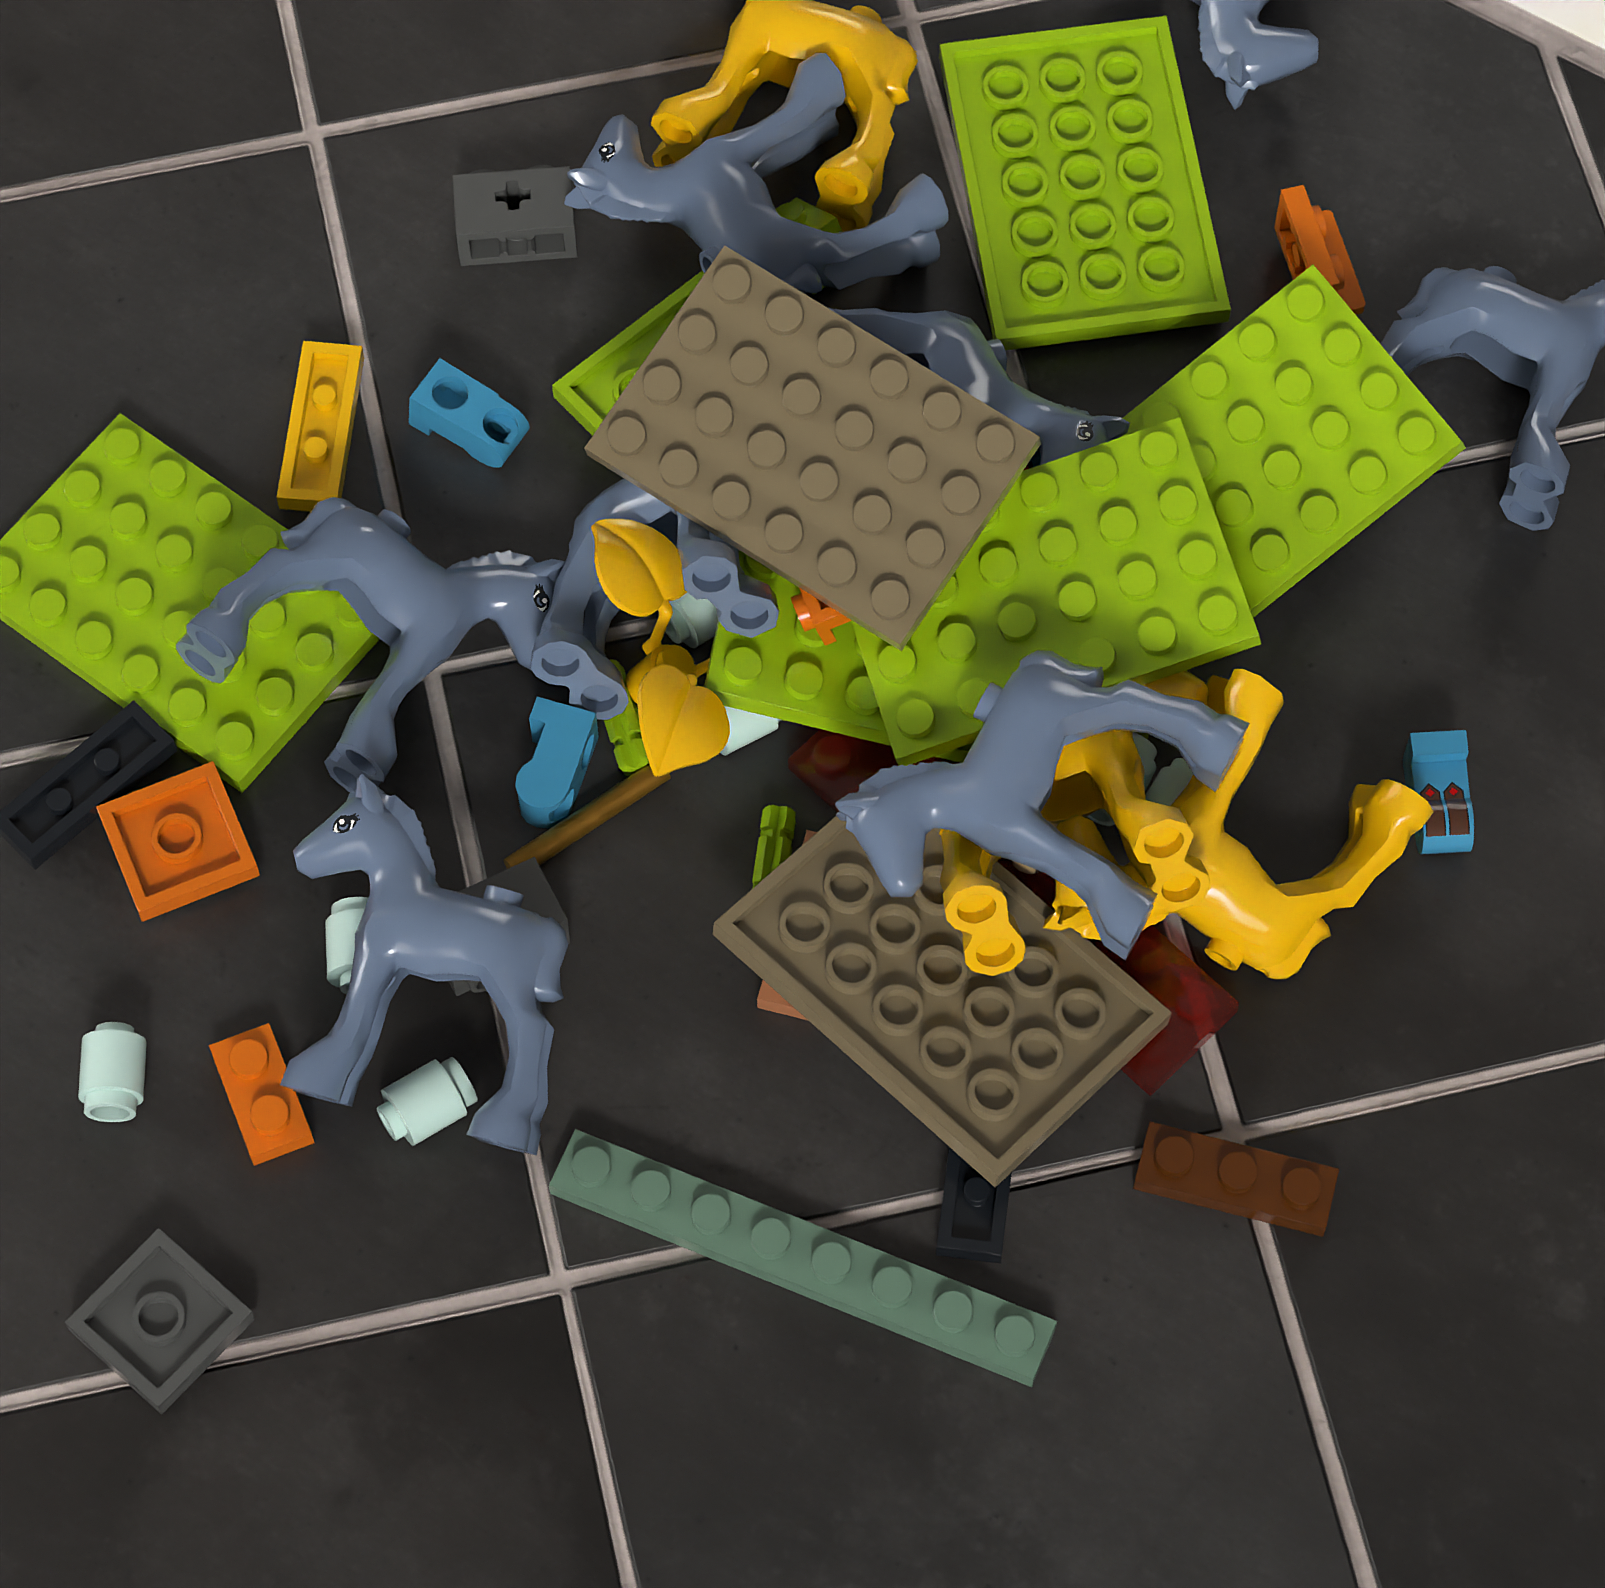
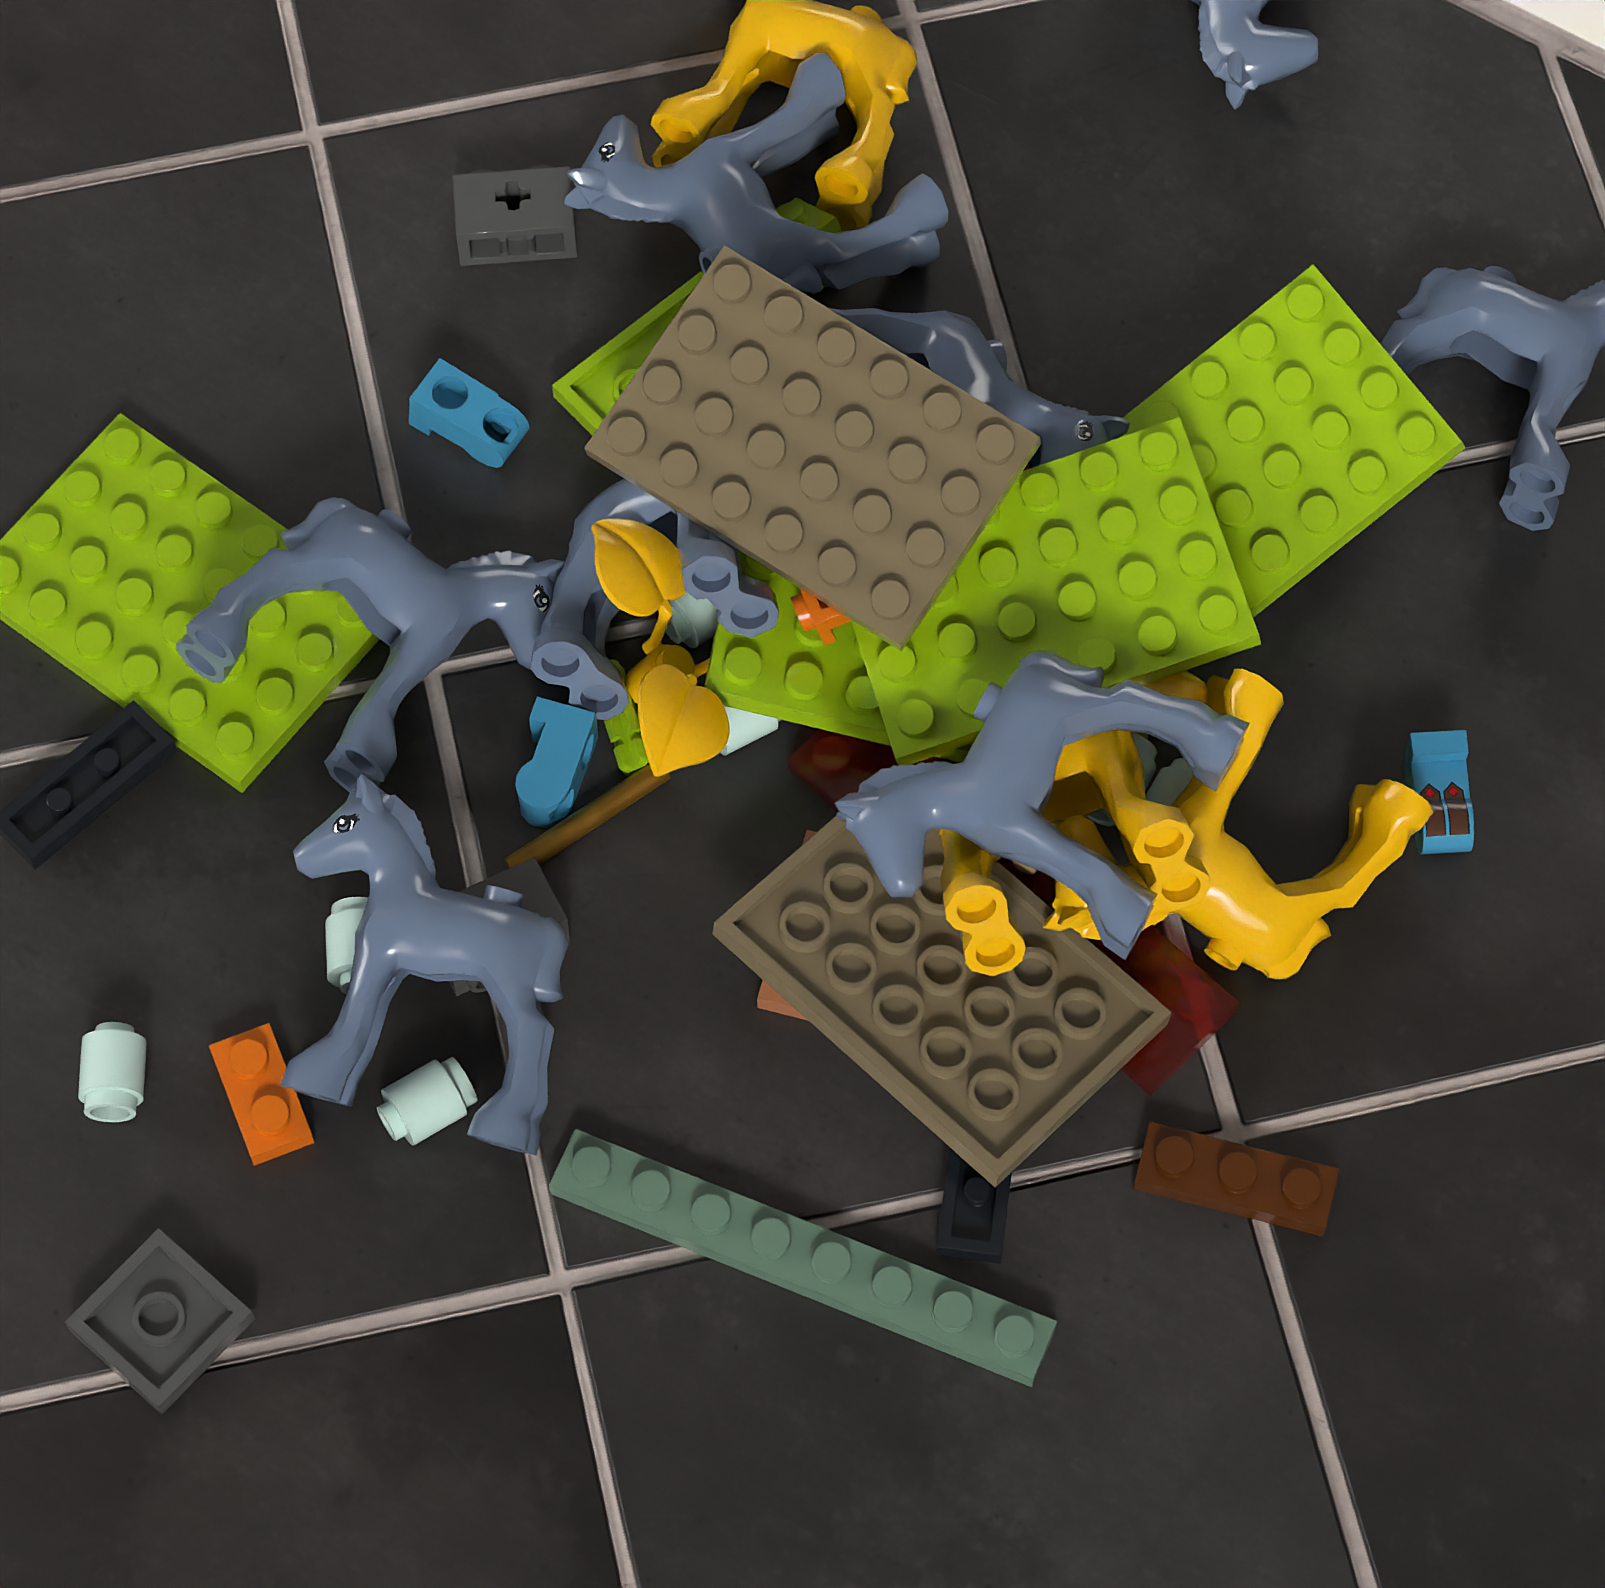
(178, 841): orange plate -> none
(320, 424): yellow plate -> none
(774, 841): lime axle -> none
(1083, 183): lime plate -> none
(1314, 238): orange bracket -> none

